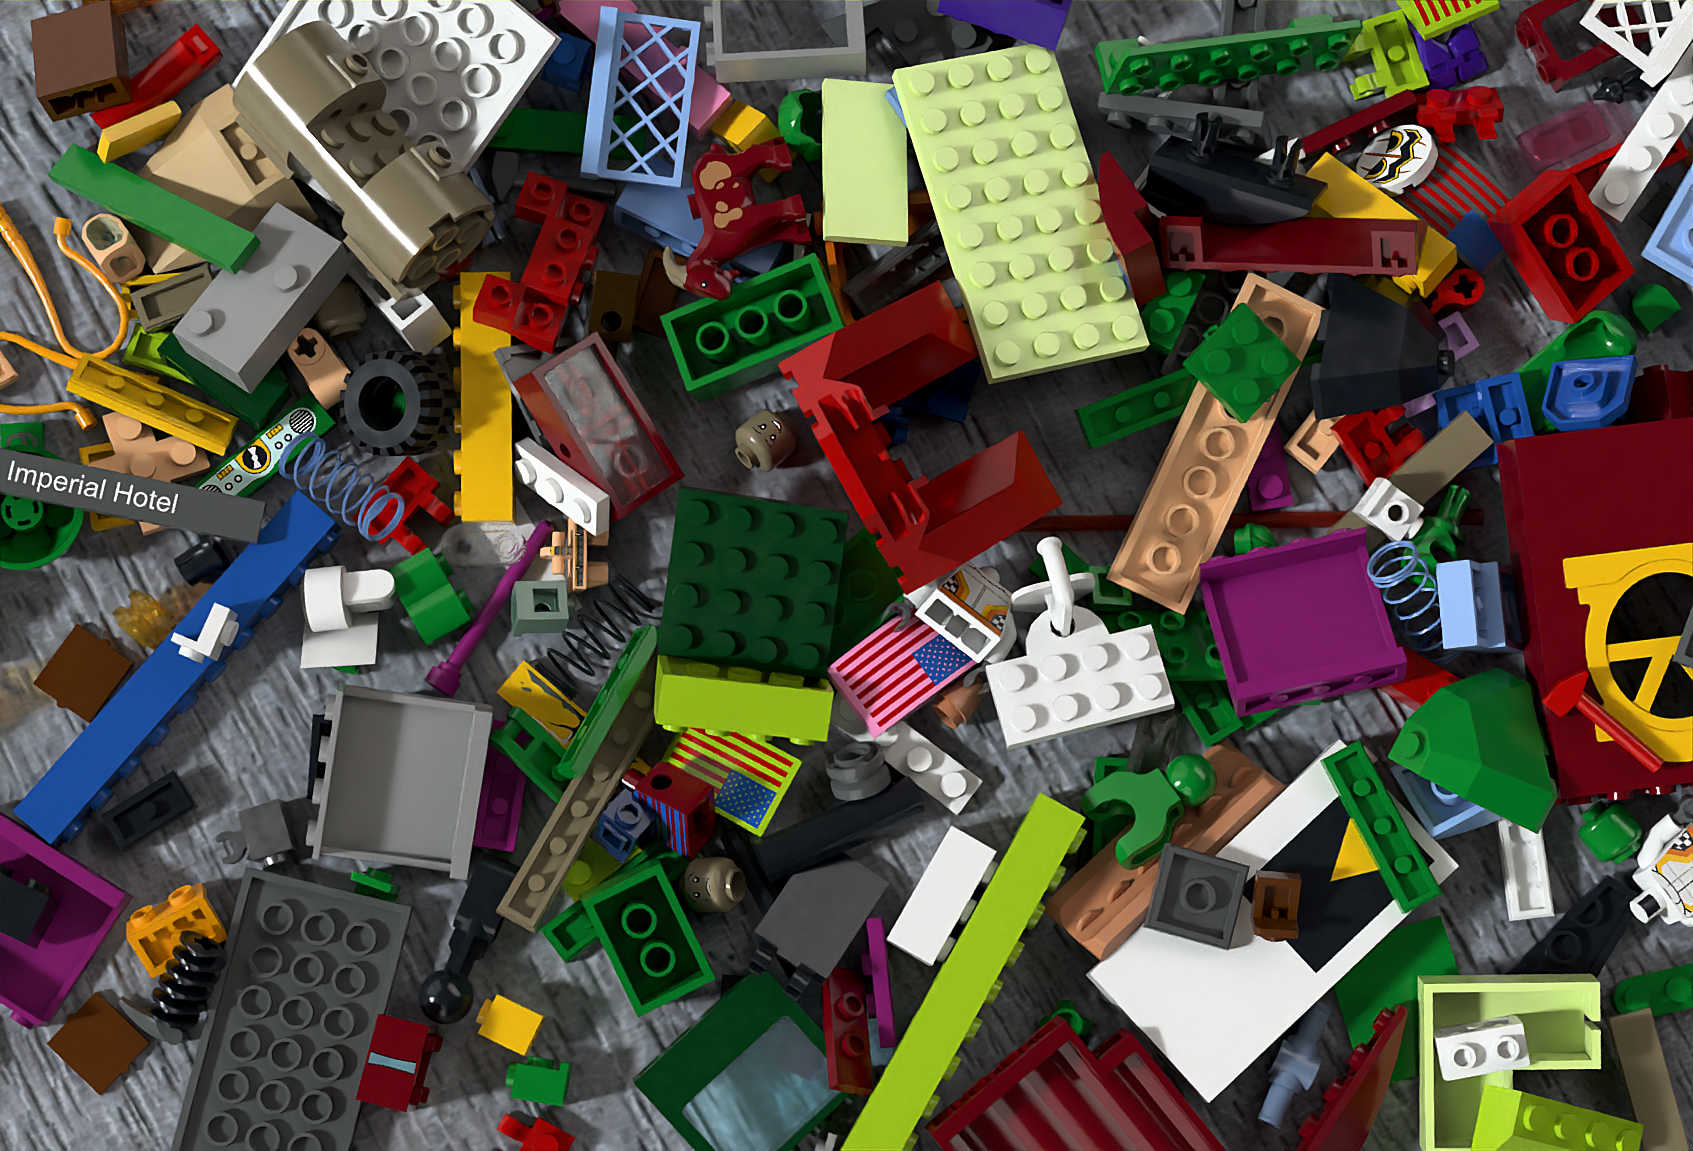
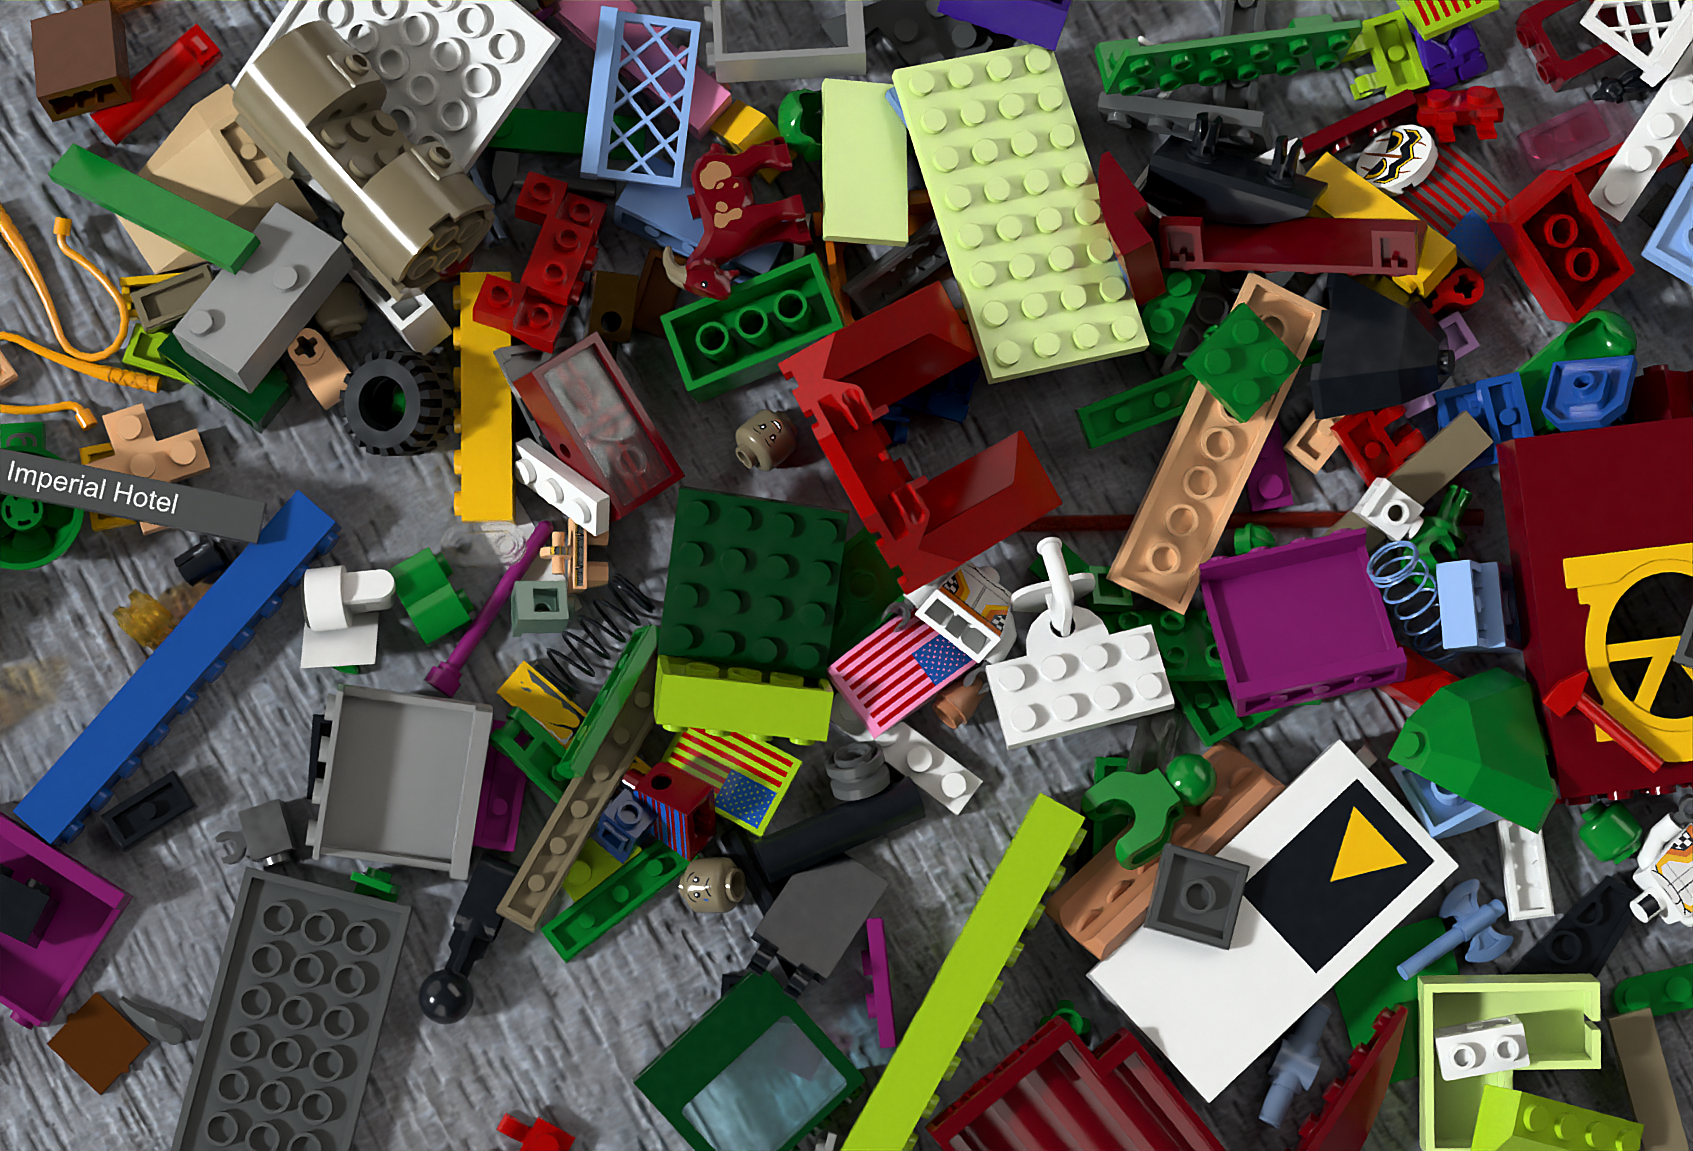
(83, 673): reddish brown piece -> none
(113, 248): light nougat rock -> none
(138, 131): yellow tile -> none
(153, 404): yellow tile -> none
(157, 929): light orange bracket -> none
(187, 981): black piece -> none
(218, 631): white bracket -> none
(259, 458): tile -> none
(315, 461): medium blue piece -> none
(398, 1063): dark red container -> none
(417, 491): red plate -> none
(510, 1024): yellow brick -> none
(539, 1081): green brick -> none
(569, 63): blue brick -> none
(647, 937): green brick -> none
(847, 1032): dark red plate -> none
(943, 897): white brick -> none
(1275, 905): reddish brown bracket -> none
(1381, 827): green tile -> none
(1471, 926): none -> medium blue piece
(1652, 306): green tile -> none

